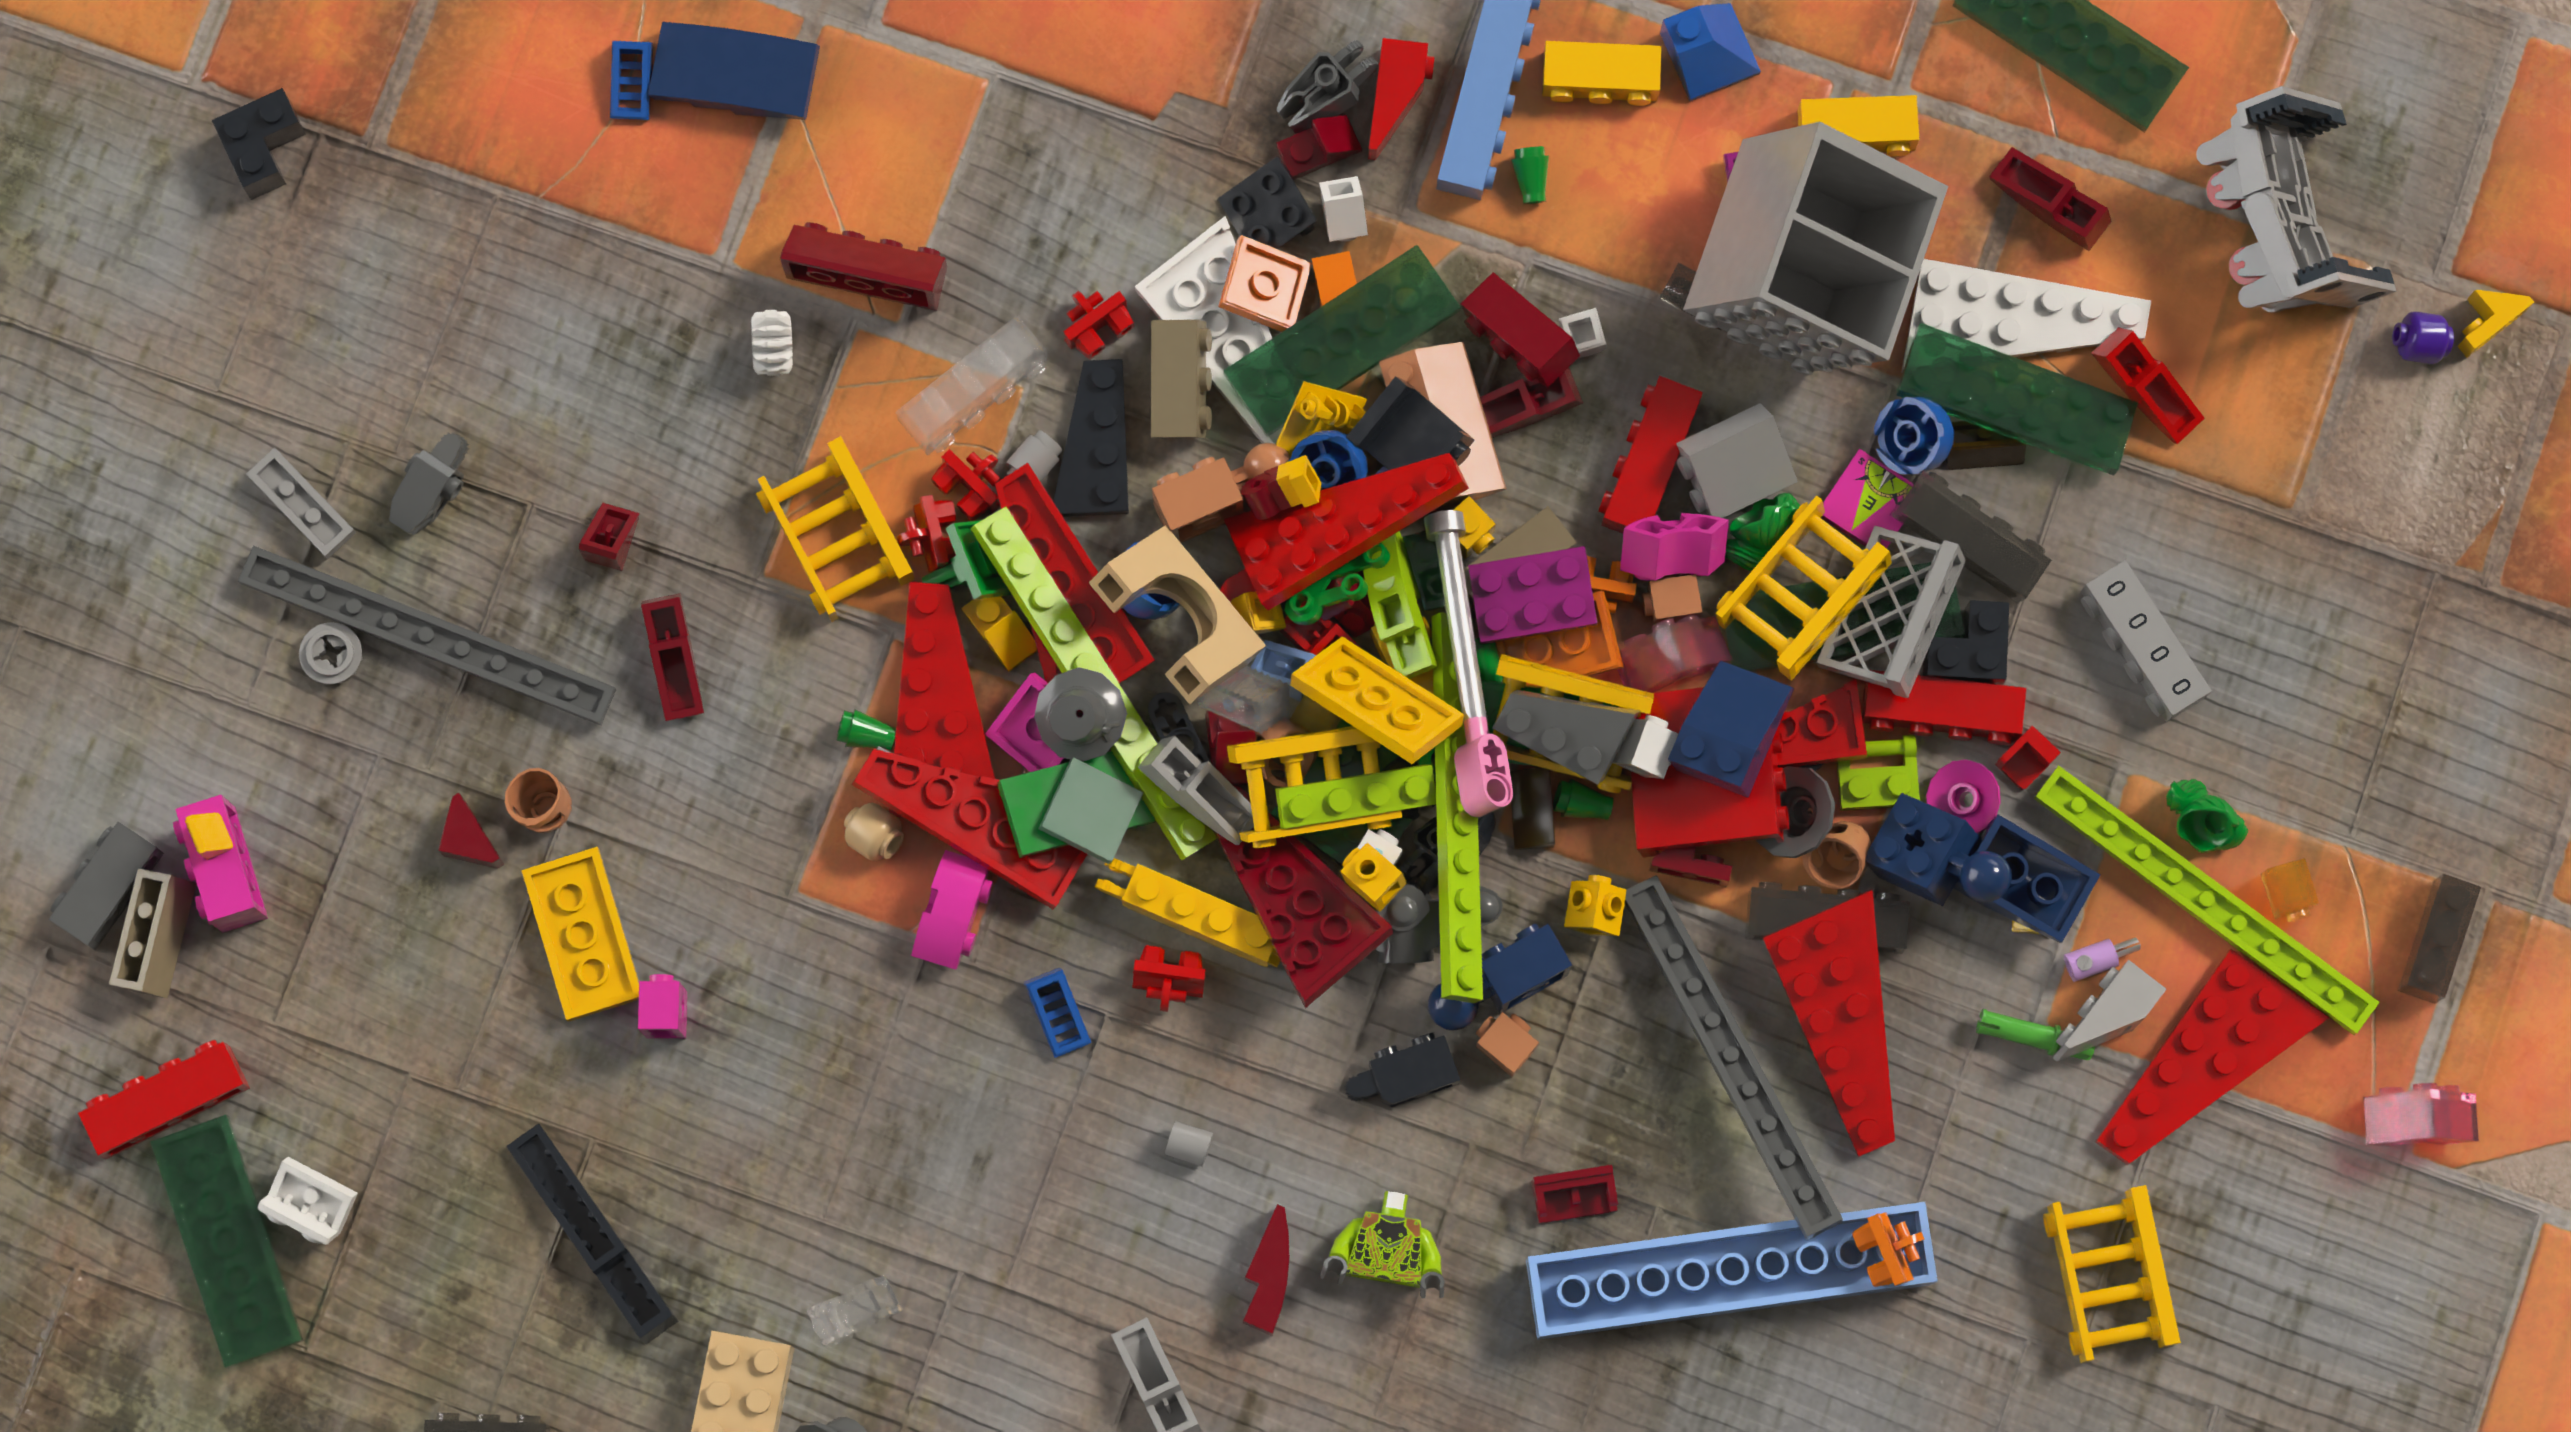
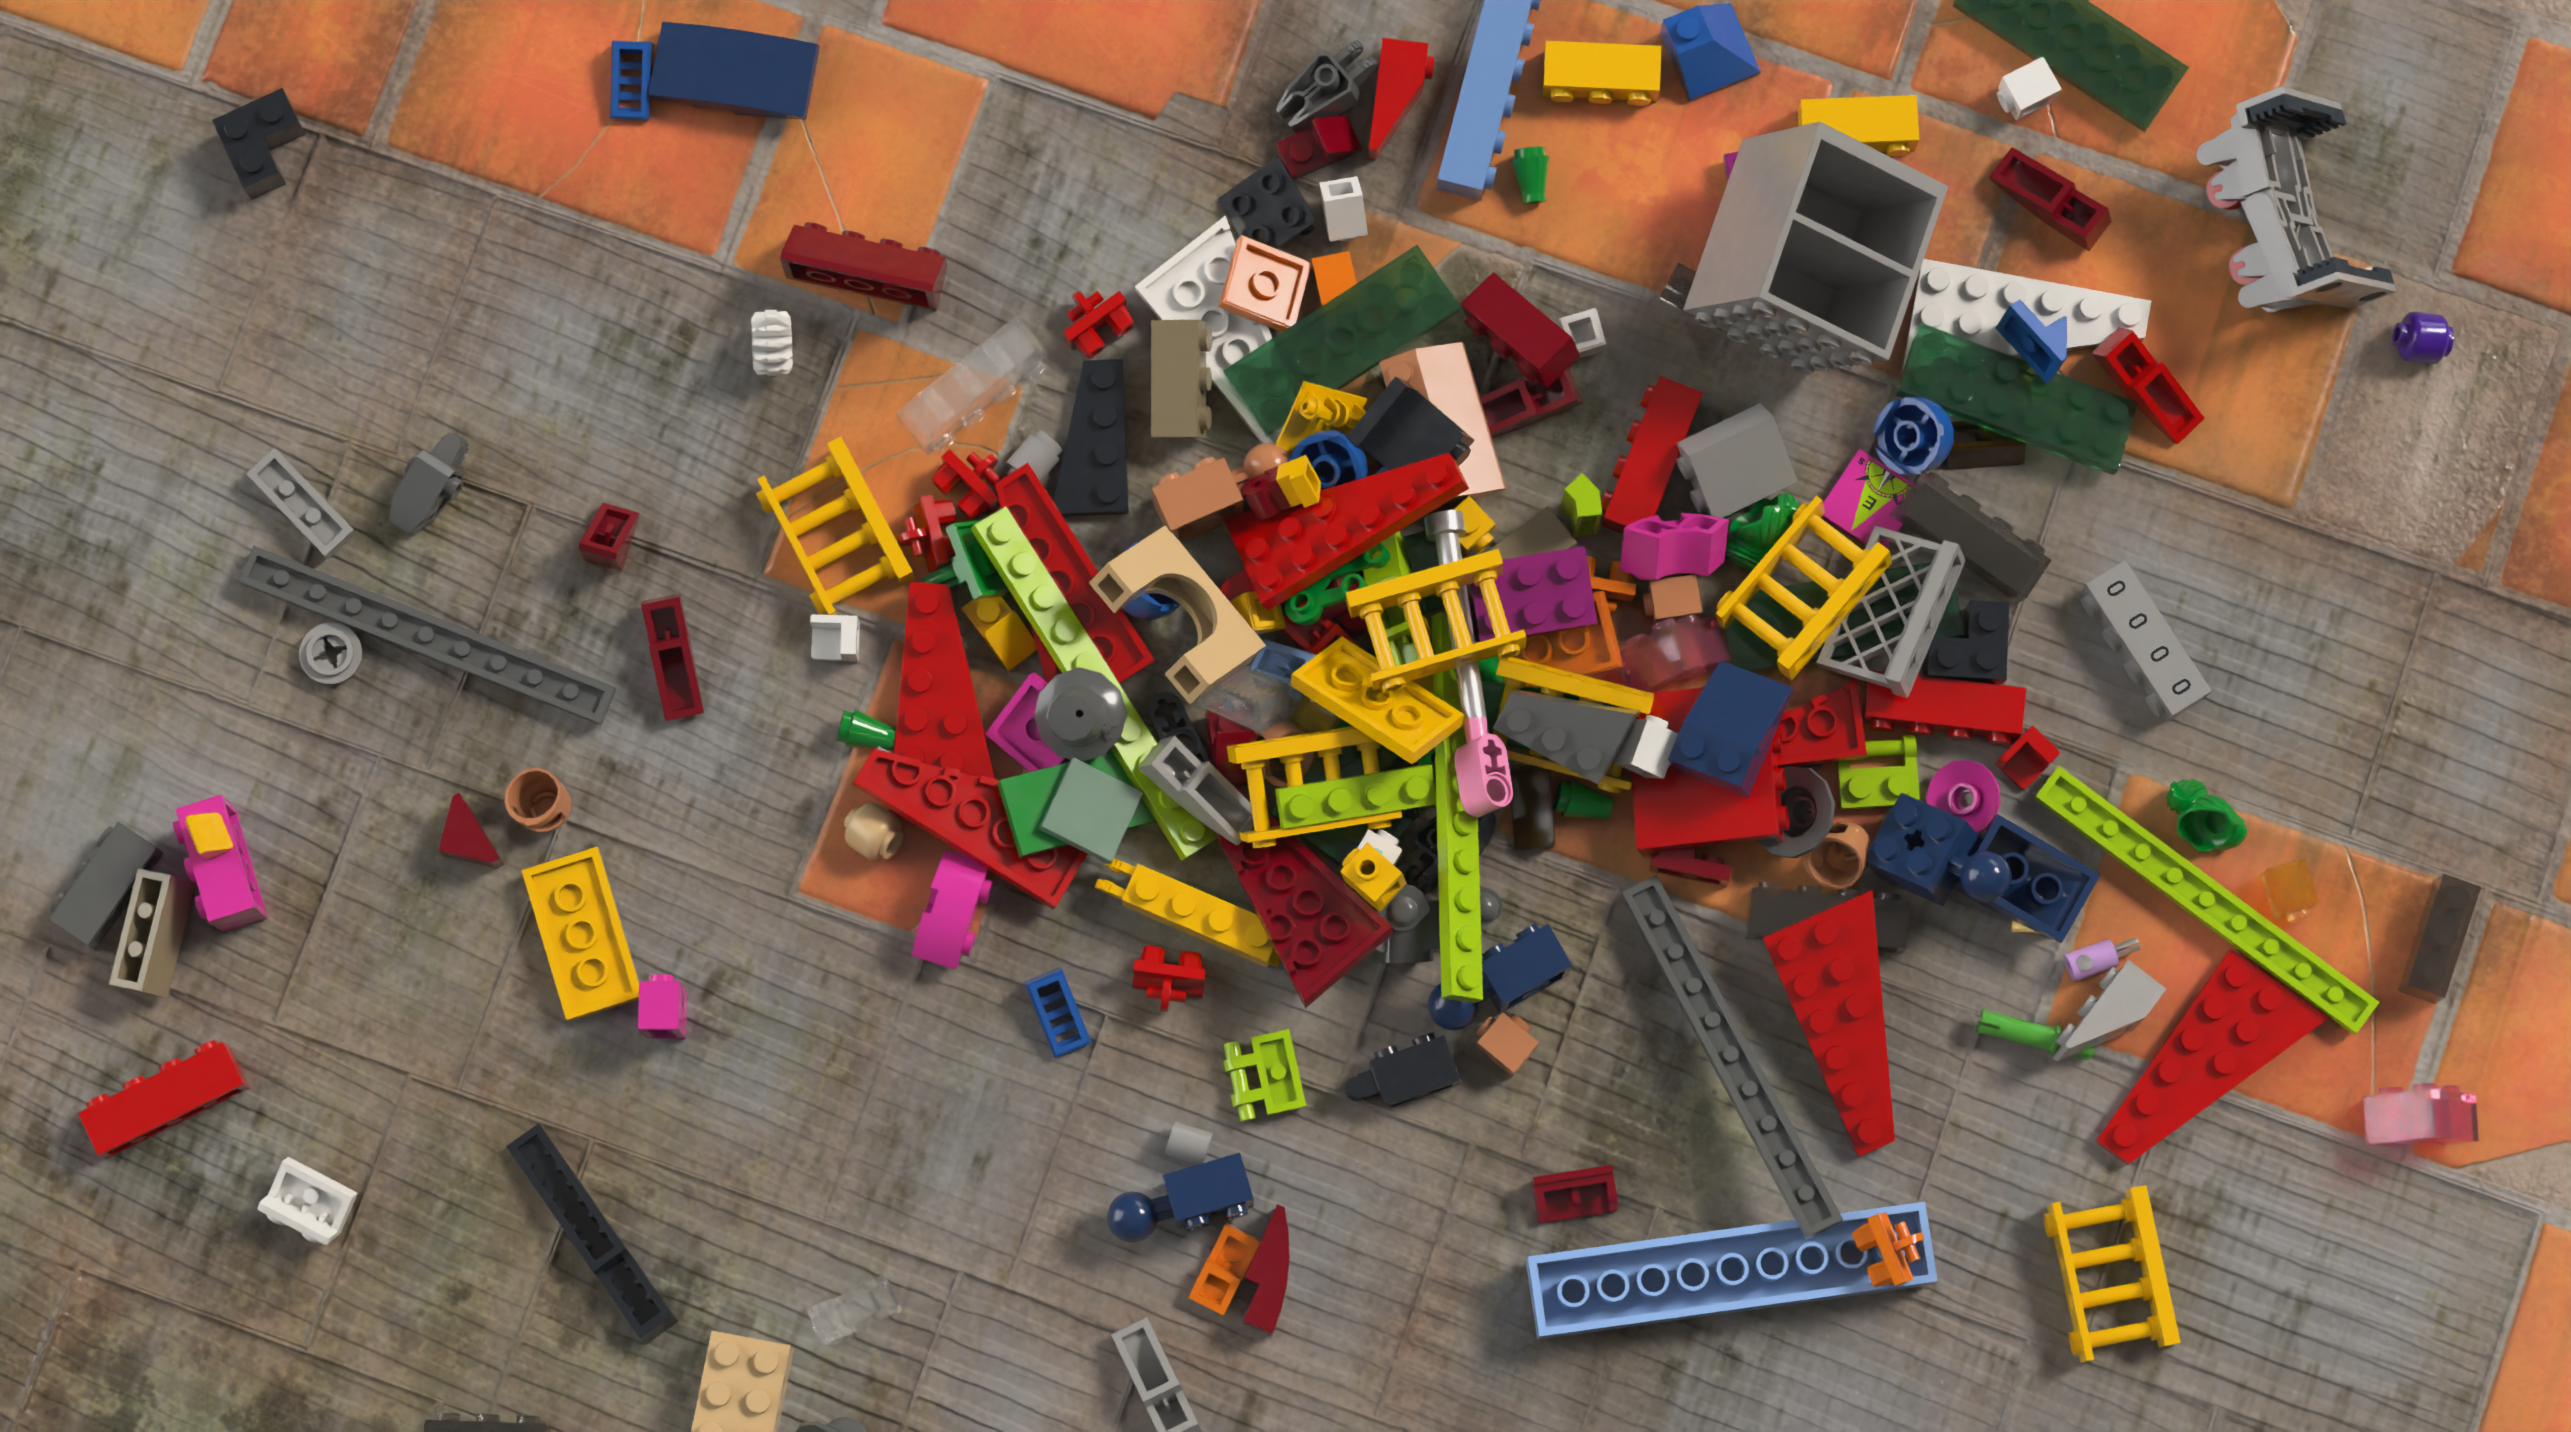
(226, 1241): clear green plate -> none
(835, 638): none -> white panel
(1191, 1199): none -> dark blue brick
(1224, 1269): none -> orange slope
(1277, 1074): none -> lime plate
(1387, 1249): torso -> none
(1445, 583): none -> yellow fence
(1582, 506): none -> lime piece
(1595, 906): yellow brick -> none
(2028, 89): none -> white brick
(2038, 345): none -> blue slope
(2497, 311): yellow slope -> none

